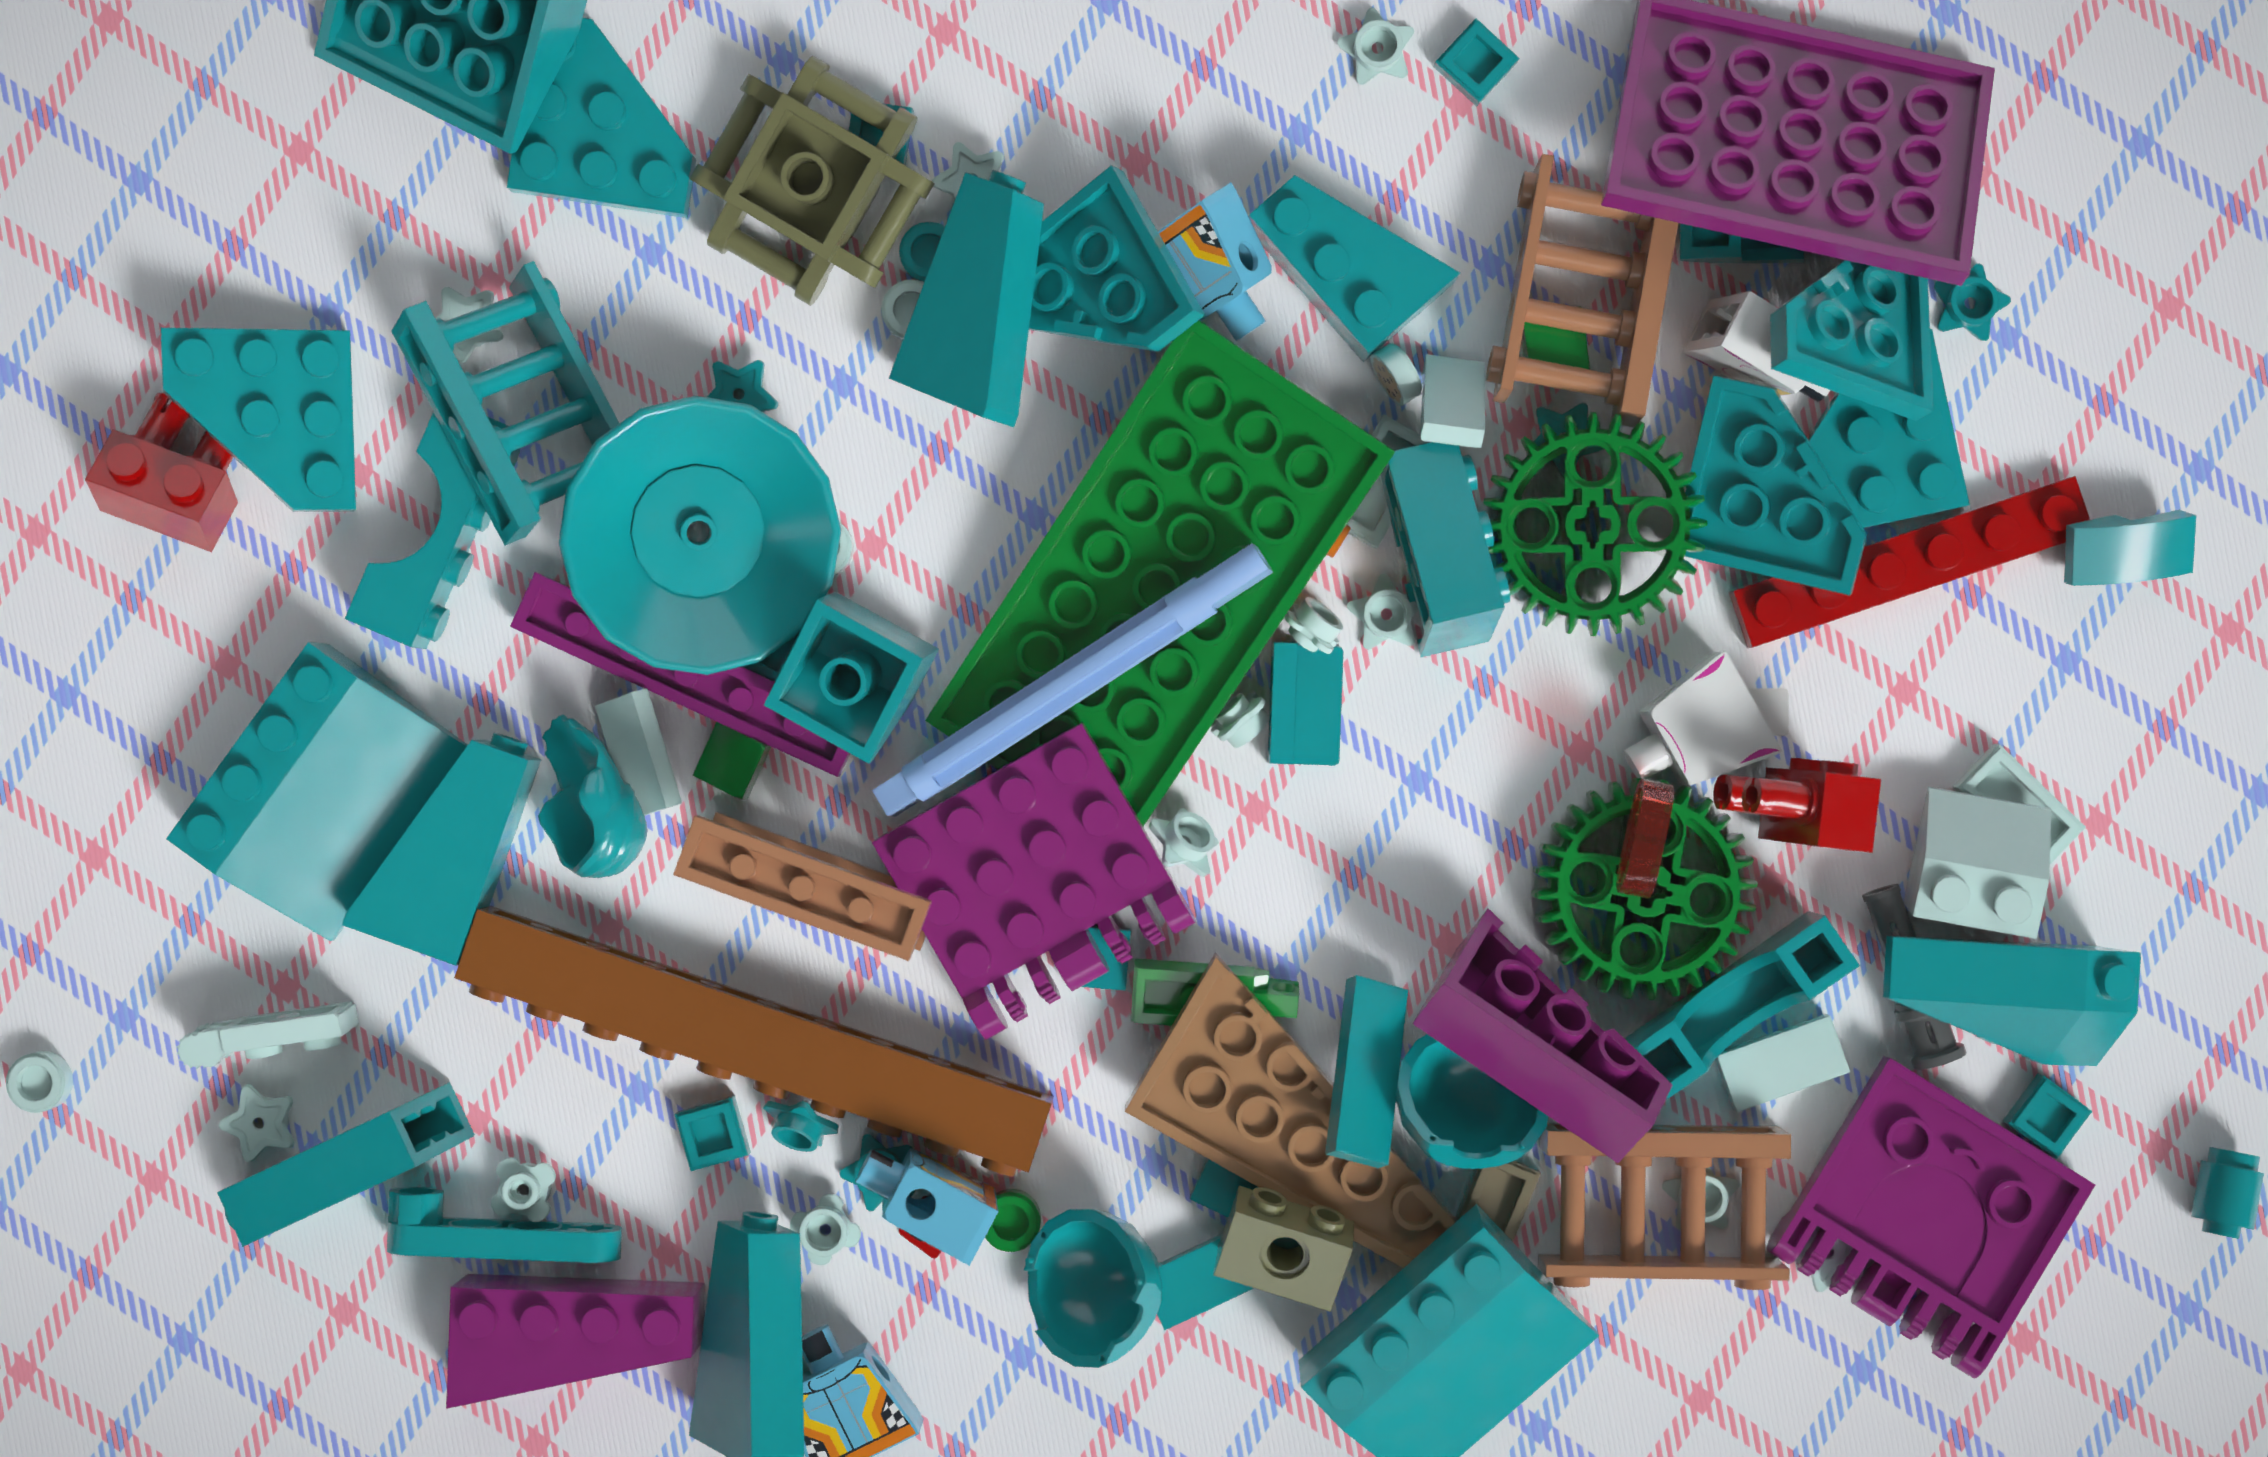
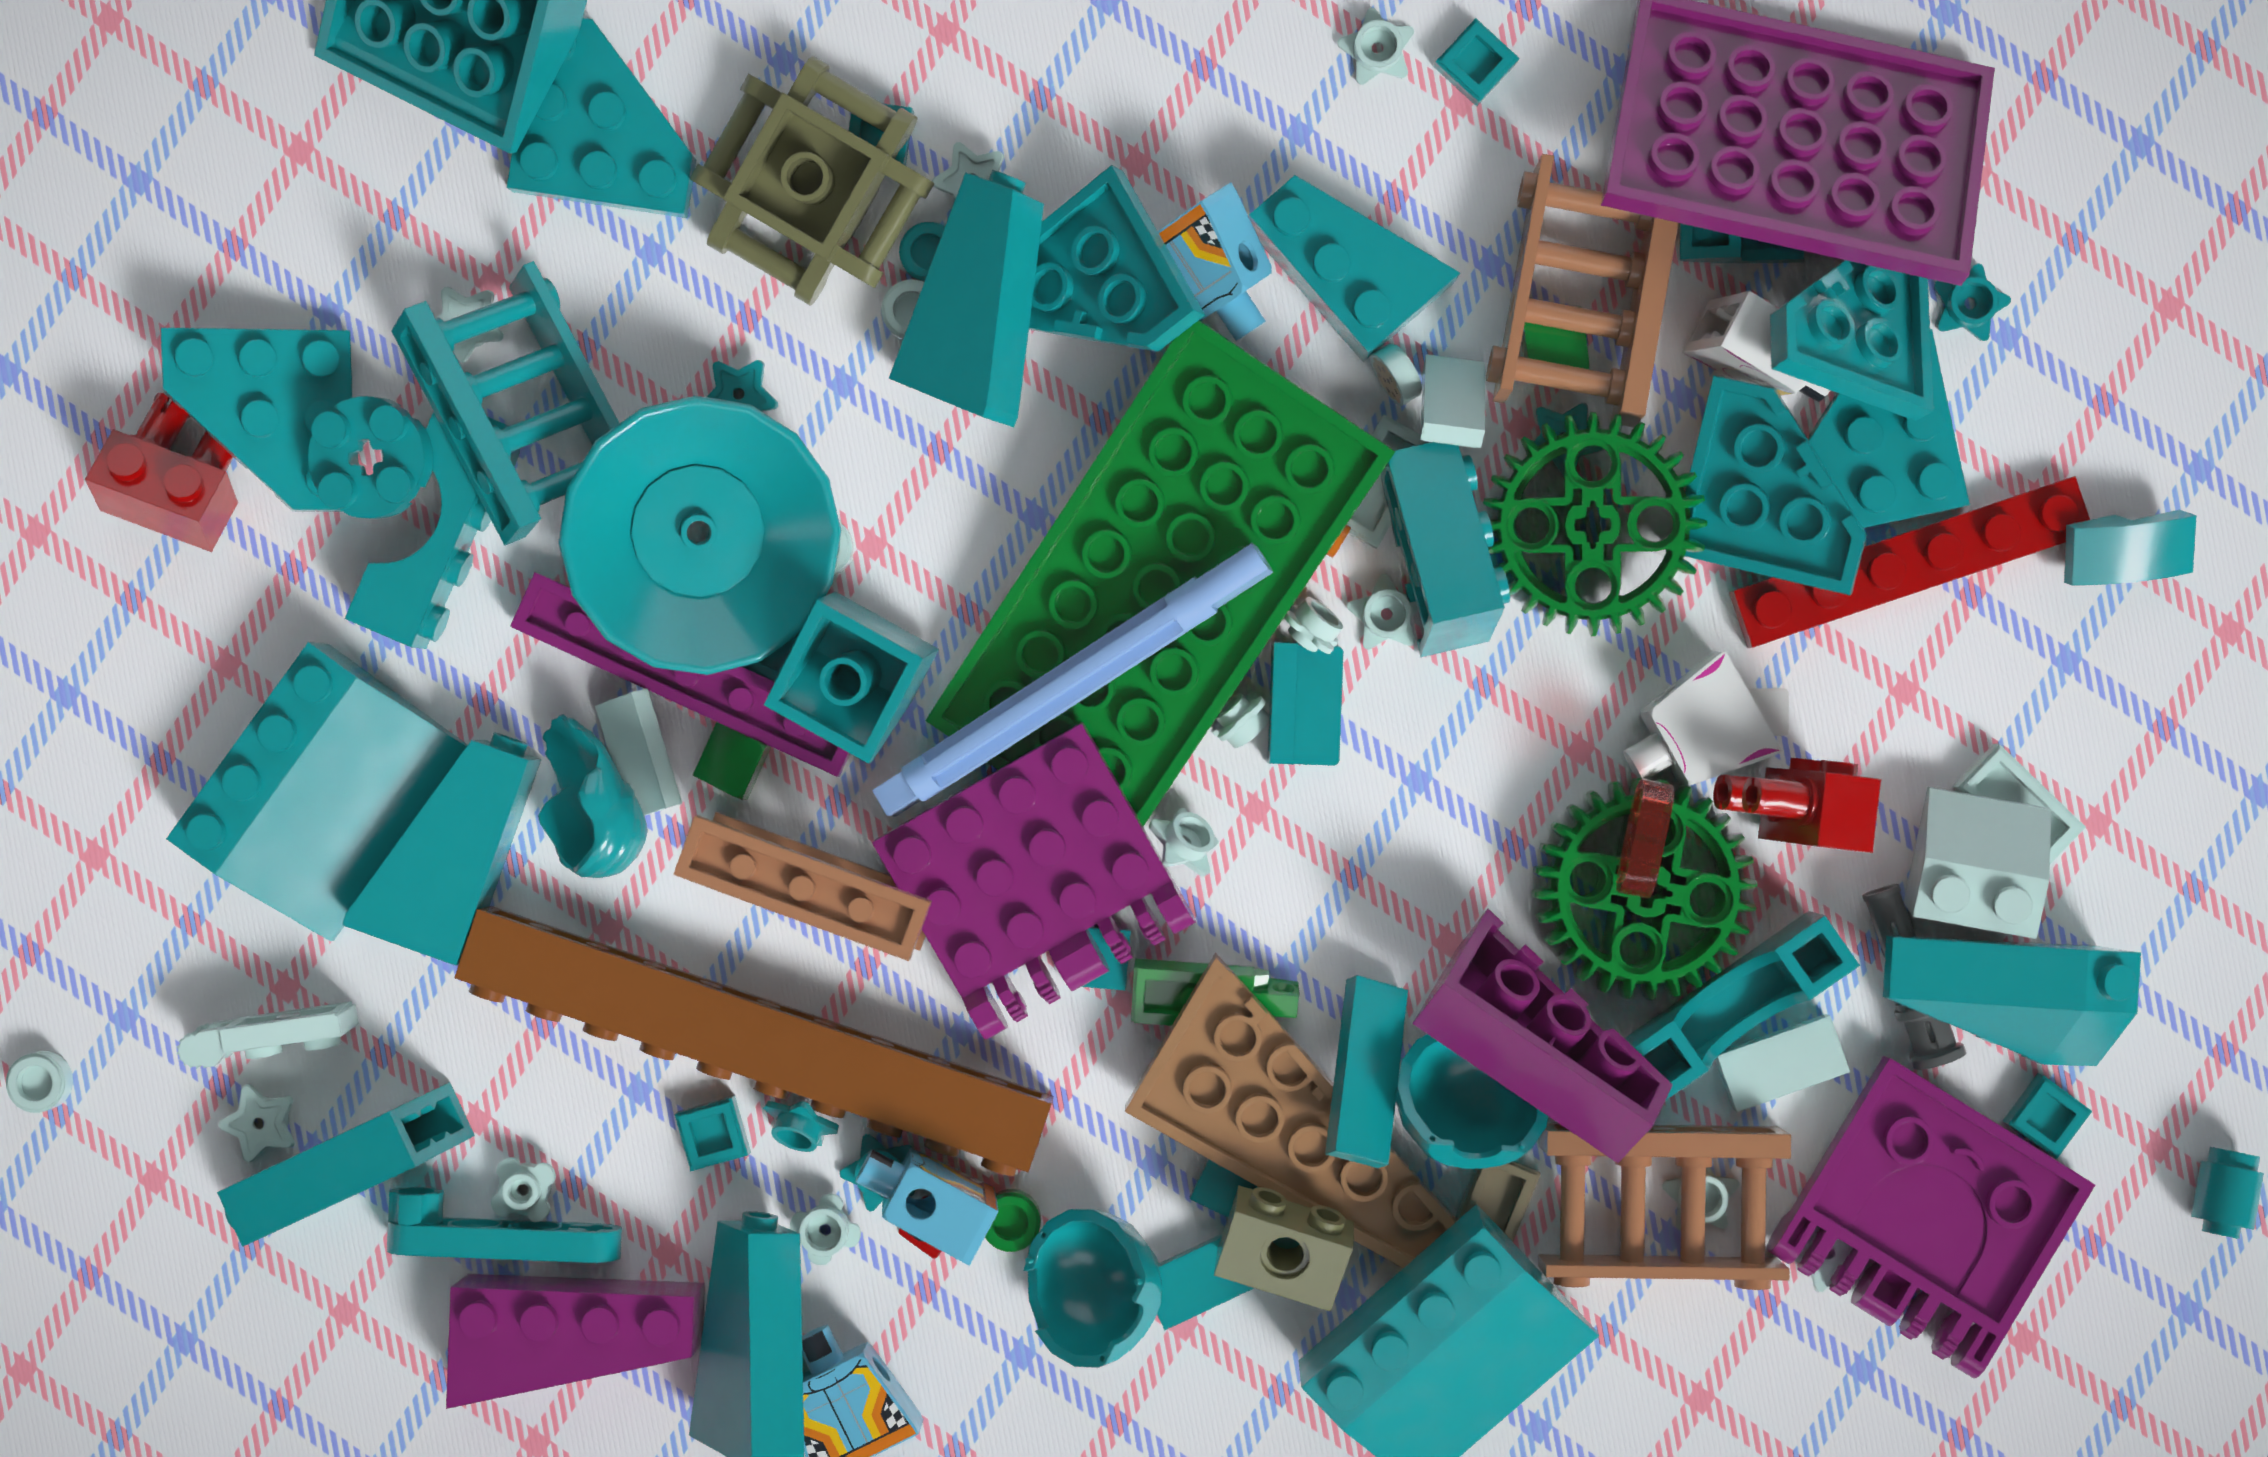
(334, 452): none -> teal plate

